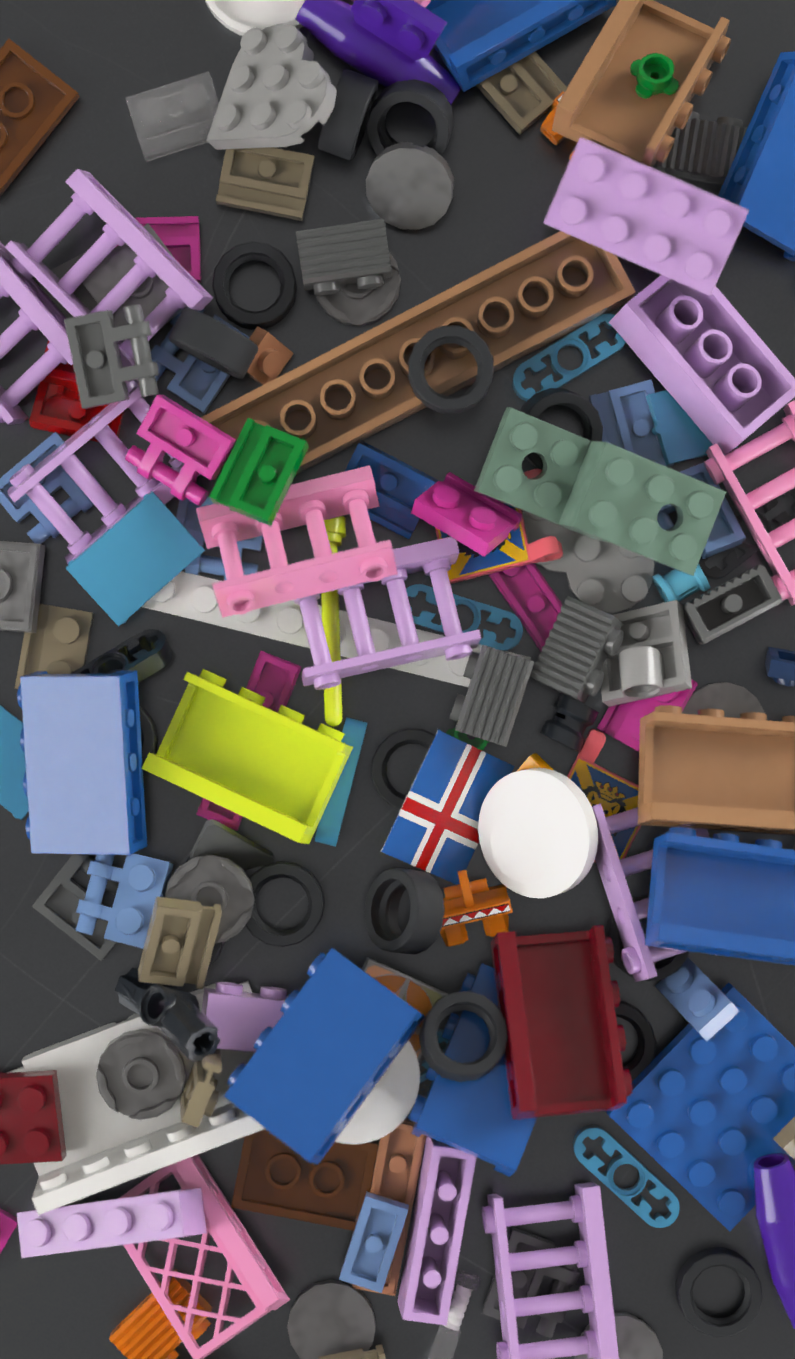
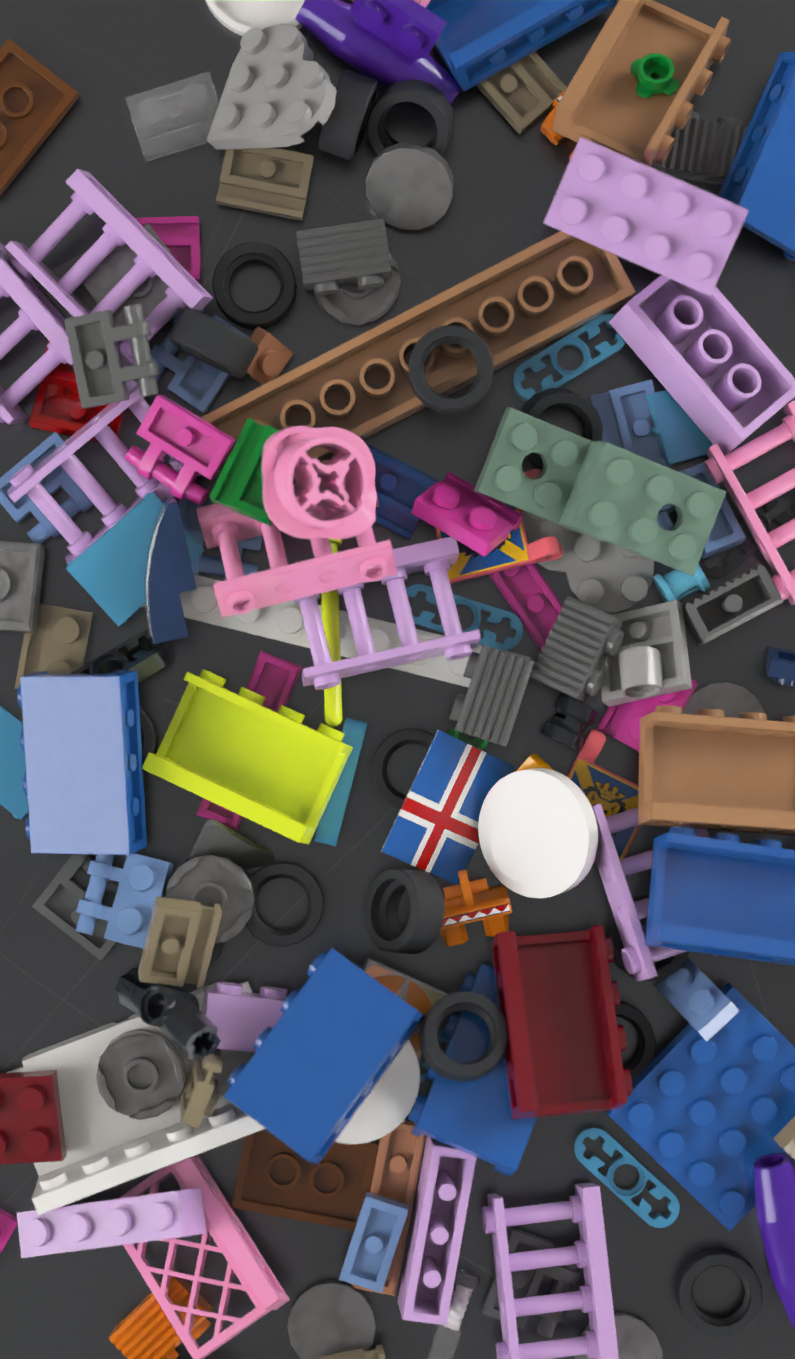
(167, 575): none -> dark blue slope
(351, 507): none -> bright pink piece

